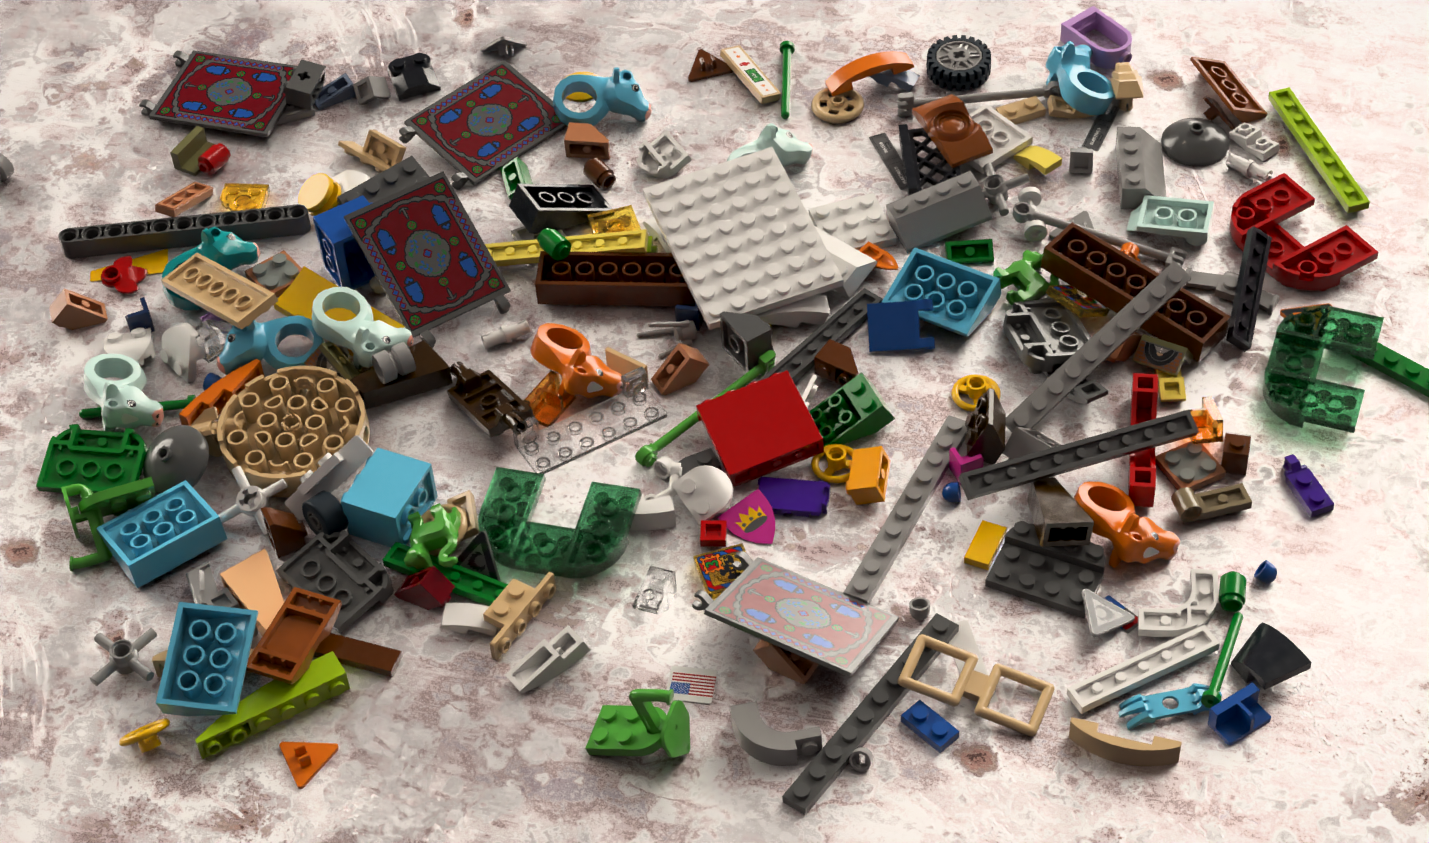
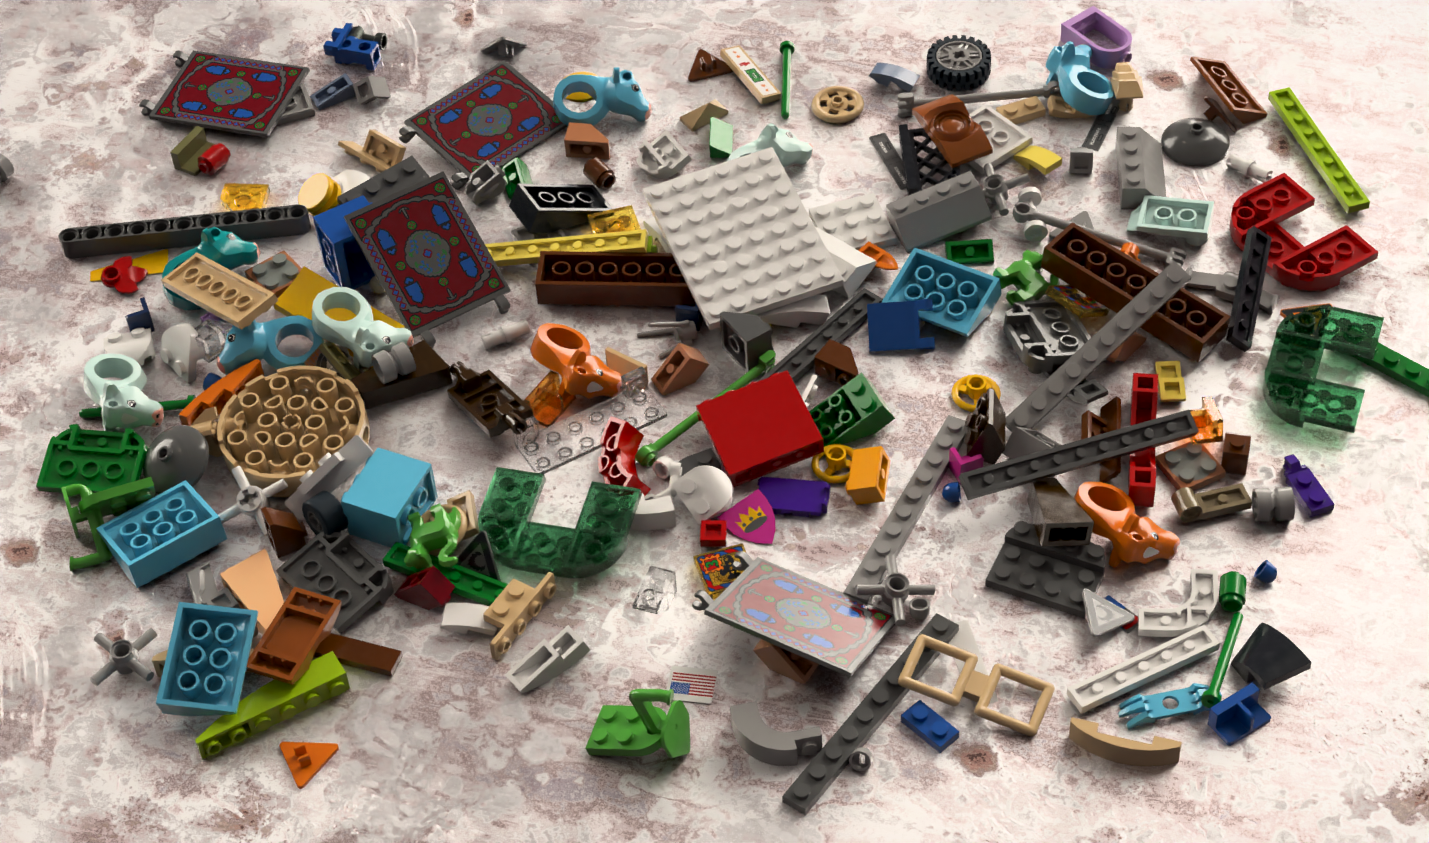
(76, 311): nougat slope -> none
(146, 735): yellow piece -> none
(184, 199): nougat tile -> none
(305, 84): dark grey brick -> none
(354, 46): none -> blue hips
(412, 76): black slope -> none
(485, 183): none -> light grey hand
(554, 244): green brick -> none
(617, 458): none -> red brick
(701, 115): none -> tan slope
(720, 138): none -> slope
(867, 66): orange slope -> none
(895, 589): none -> light grey bar
(985, 545): yellow tile -> none
(1094, 425): none -> reddish brown bracket
(1161, 355): panel -> none
(1251, 140): white slope -> none
(1273, 504): none -> light grey wheel

